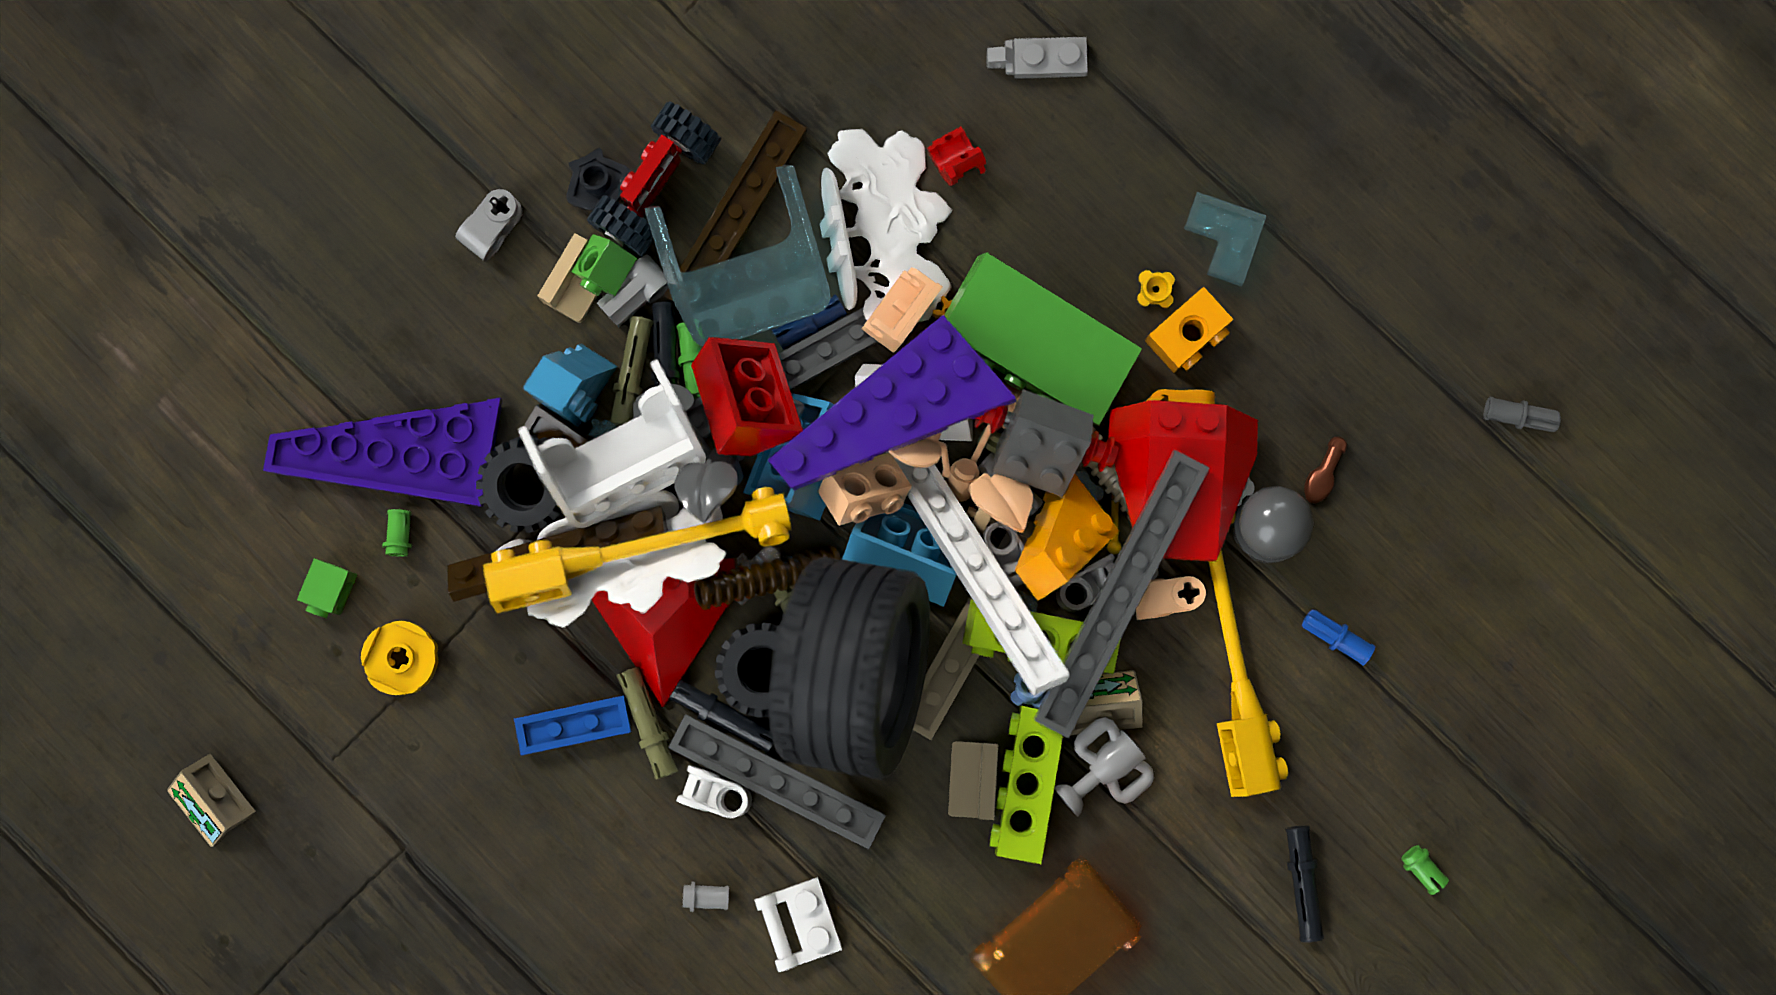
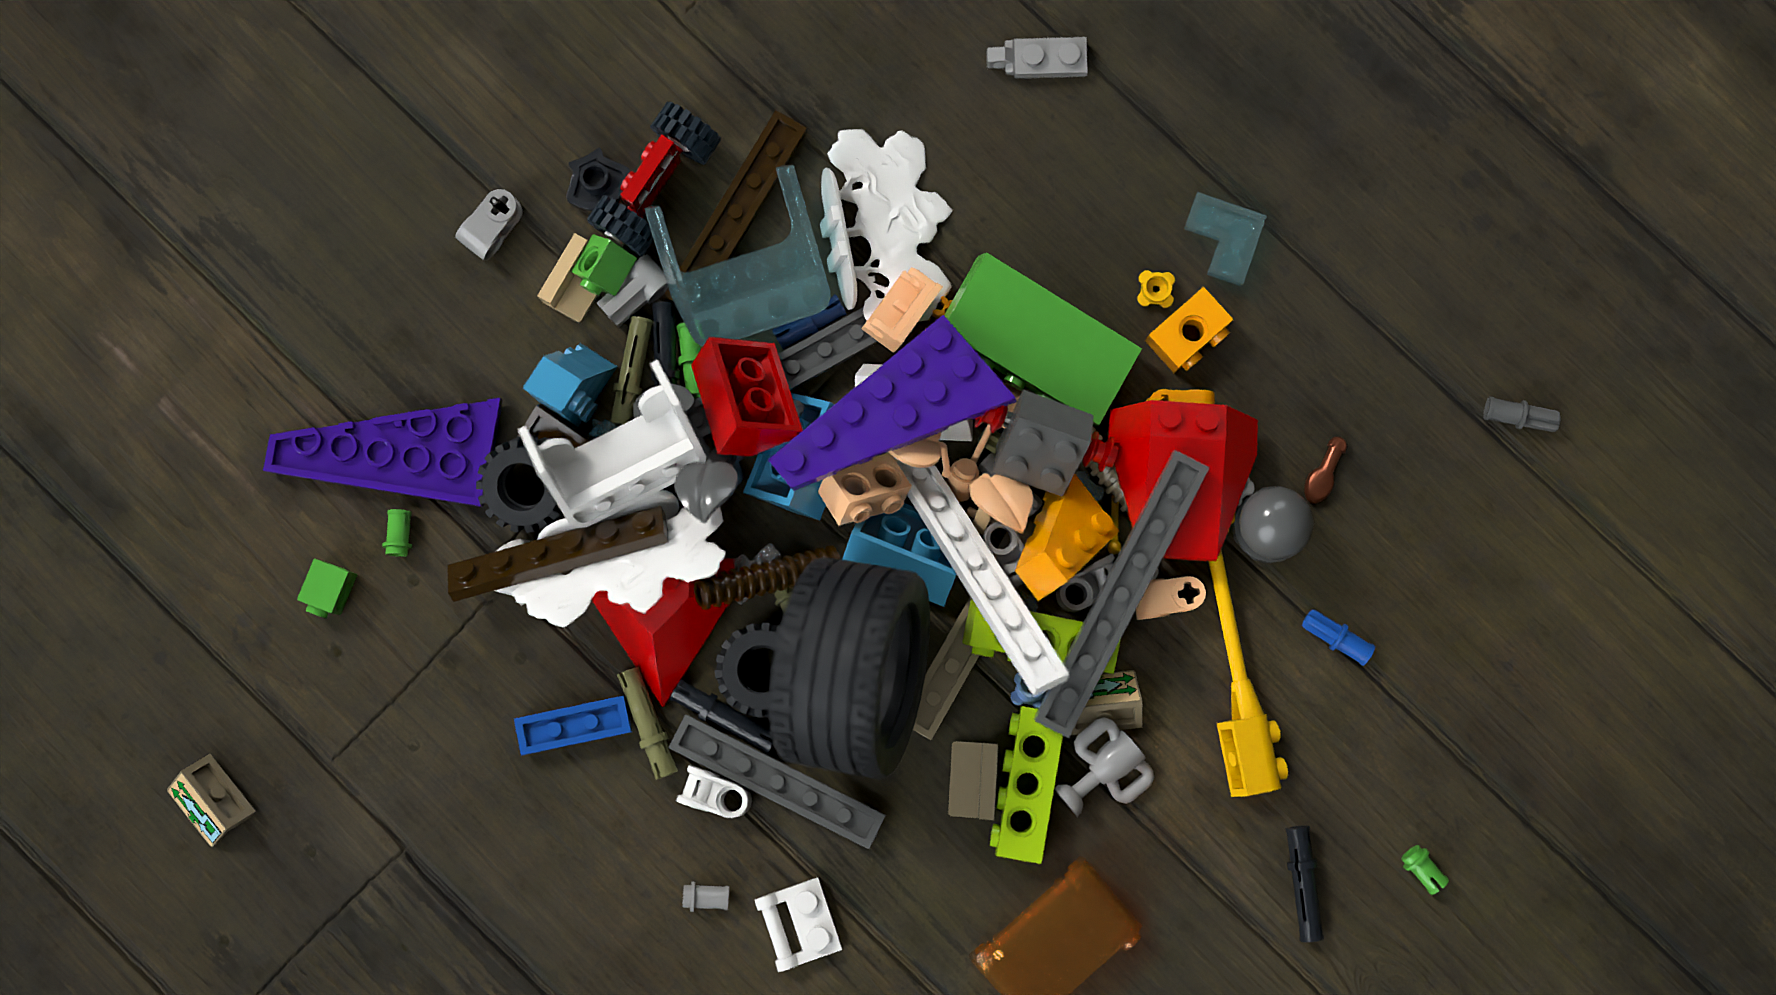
(380, 667): yellow plate -> none
(547, 570): yellow bar -> none
(955, 155): red piece -> none

